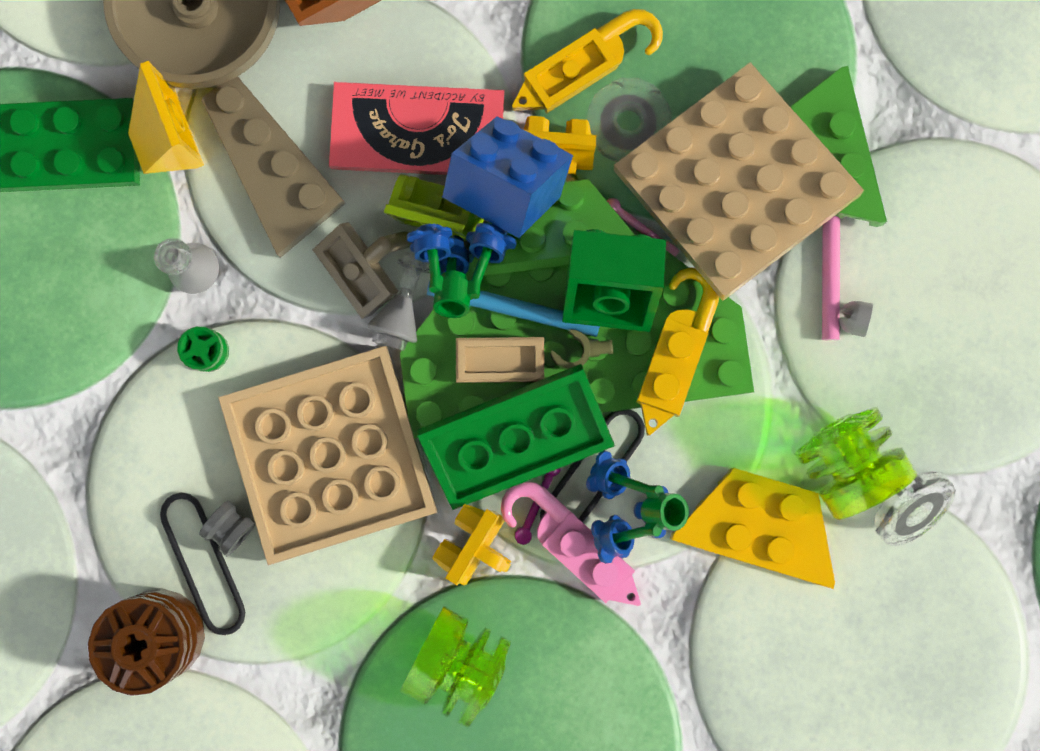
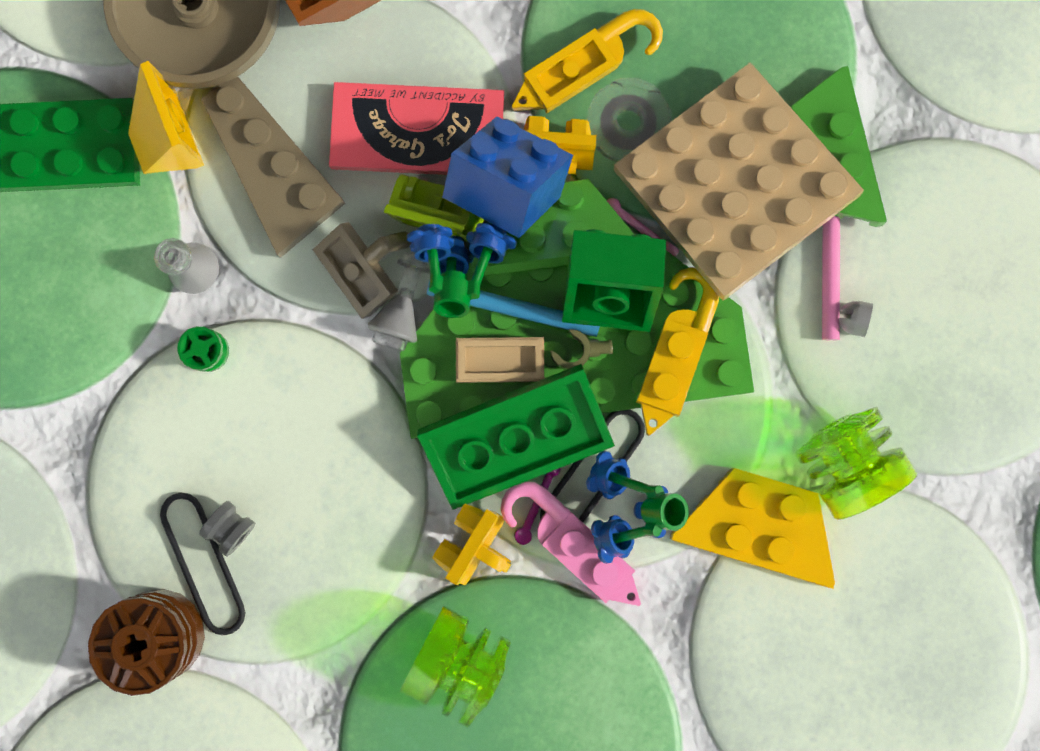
(327, 455): tan plate -> none
(914, 509): clear tile -> none

